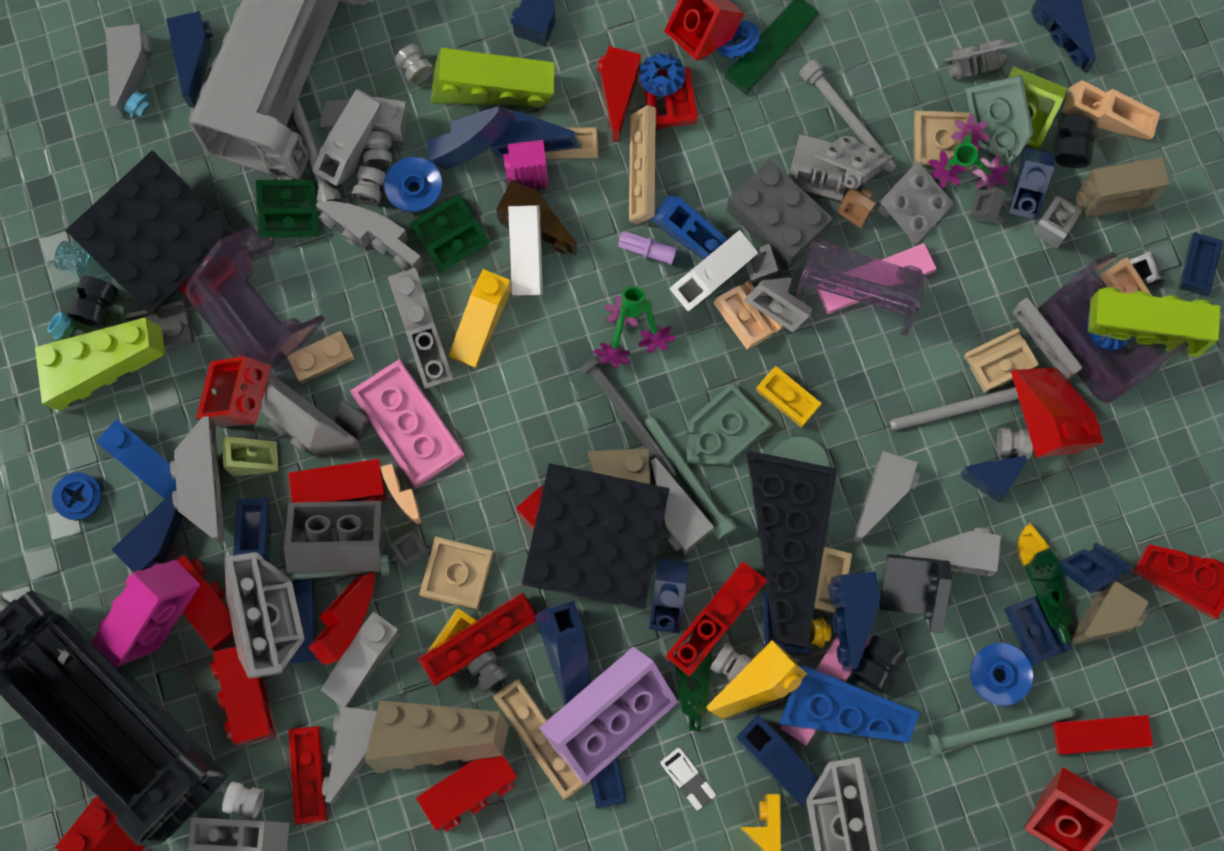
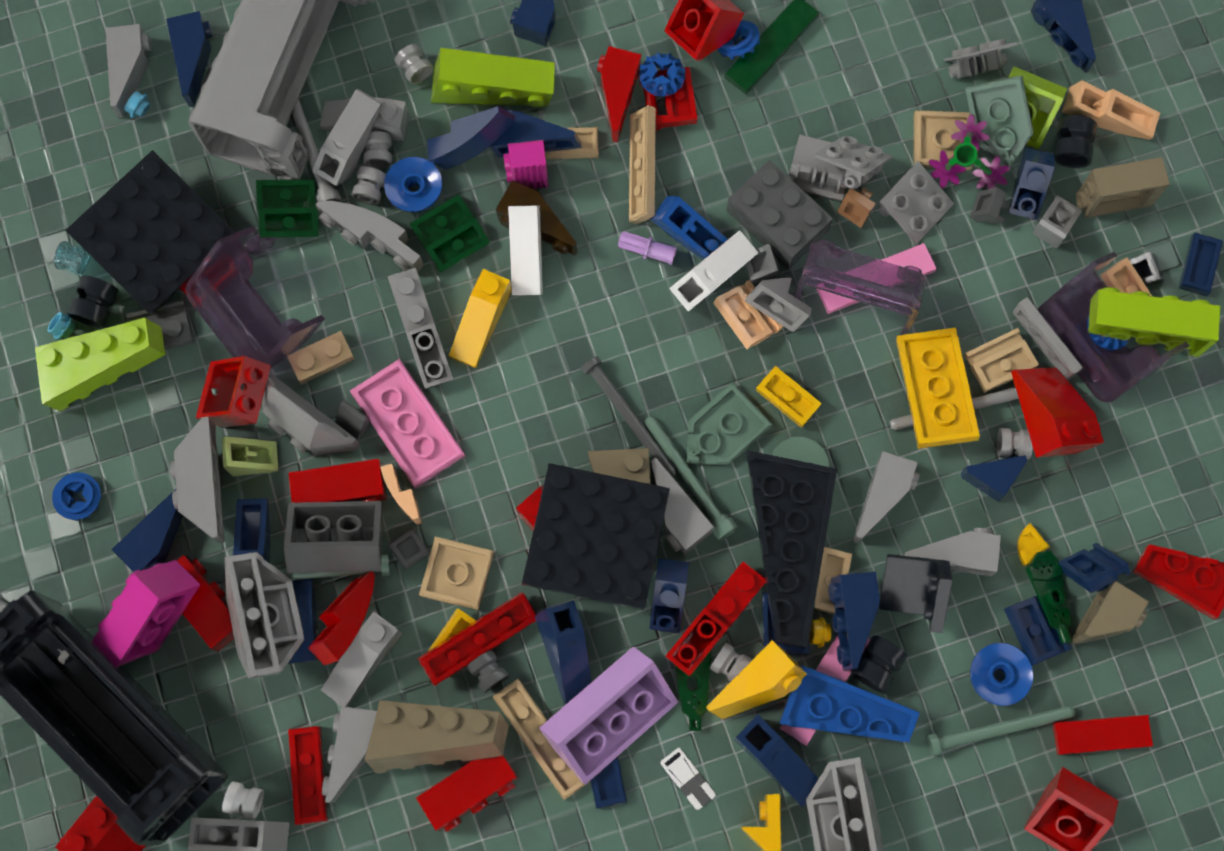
(138, 458): blue slope -> none
(242, 699): red brick -> none
(627, 308): plant -> none
(813, 73): light grey piece -> none
(937, 388): none -> yellow plate

